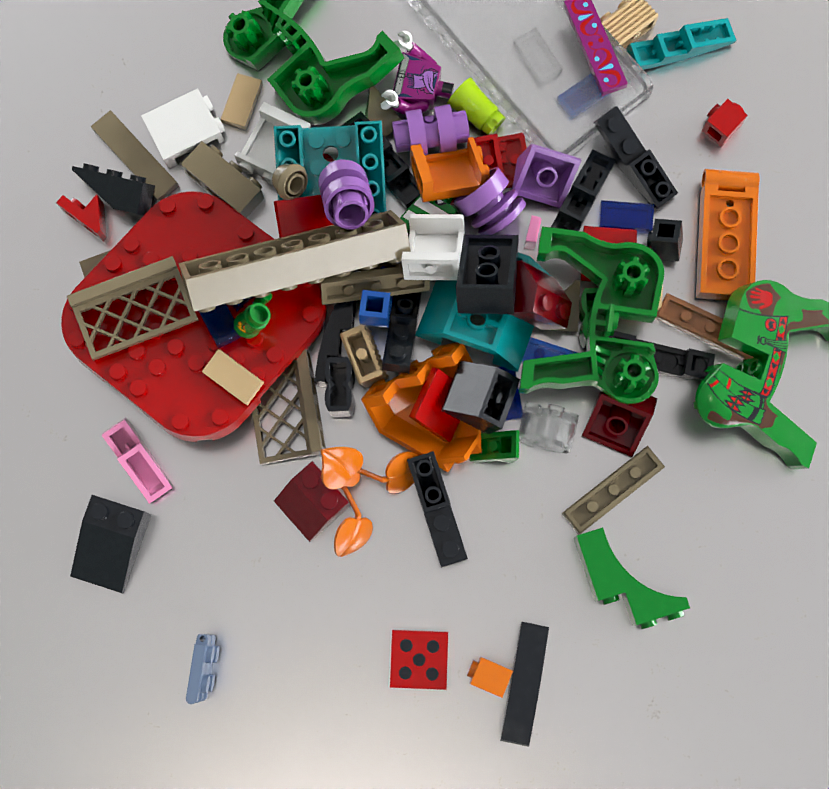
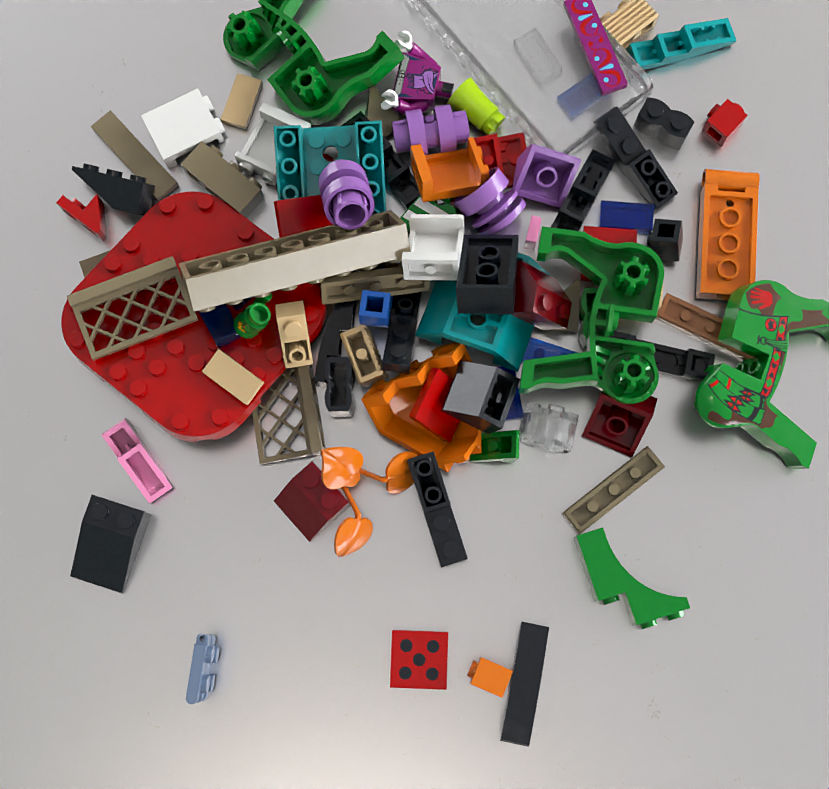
(290, 180): dark tan cone -> none
(294, 334): none -> tan slope
(661, 122): none -> black brick

